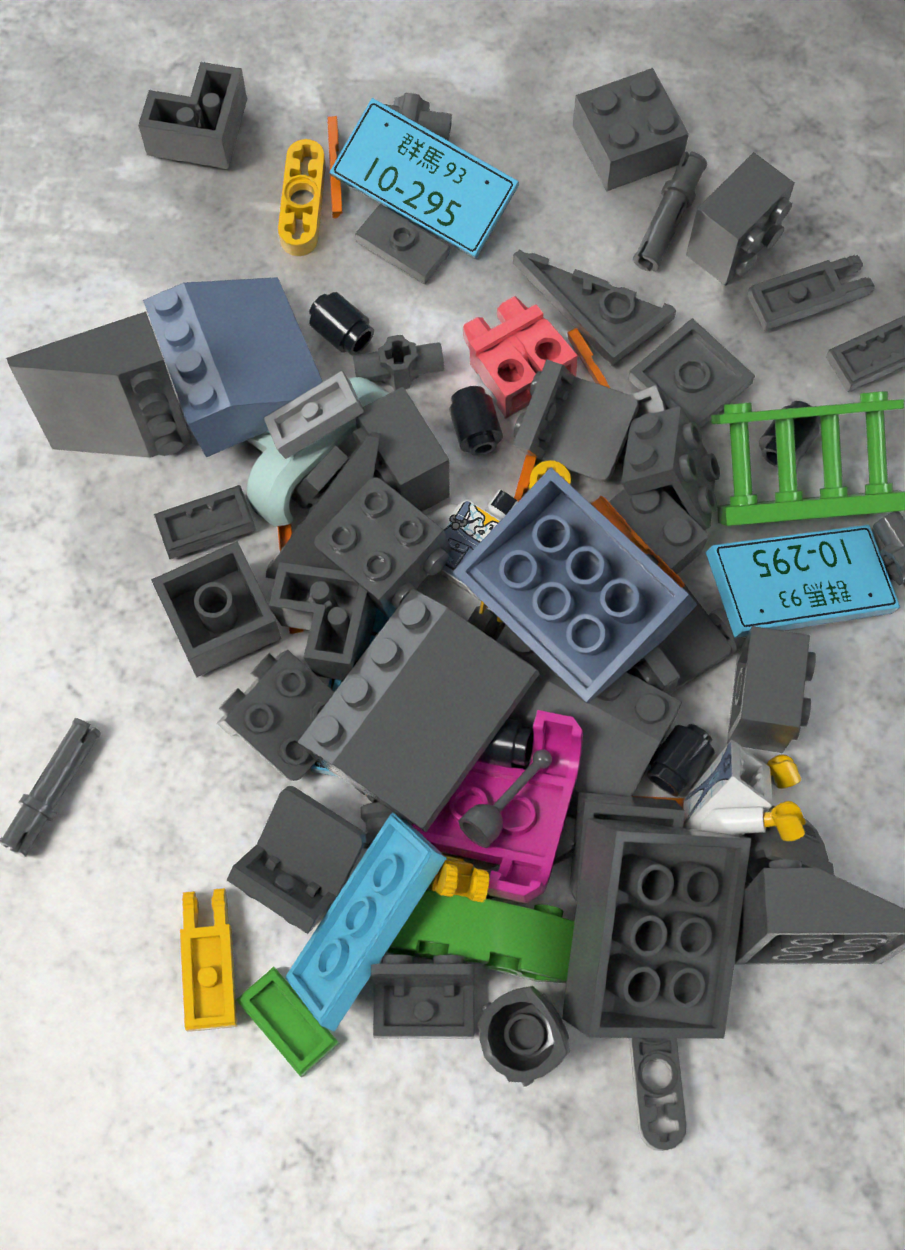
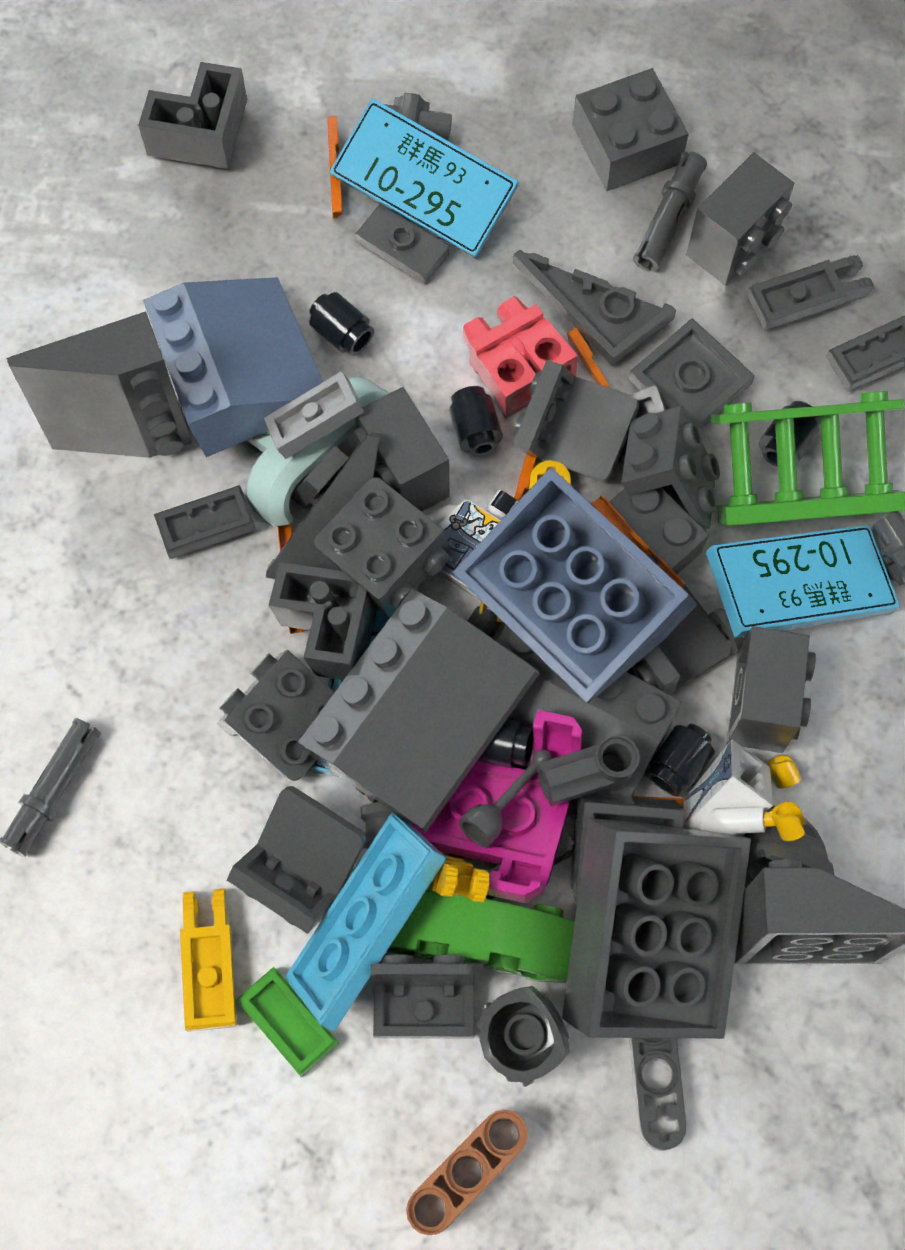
(216, 609): dark grey brick -> none
(310, 212): yellow beam -> none
(416, 359): dark grey axle -> none
(489, 1157): none -> nougat beam
(584, 770): none -> dark grey piece

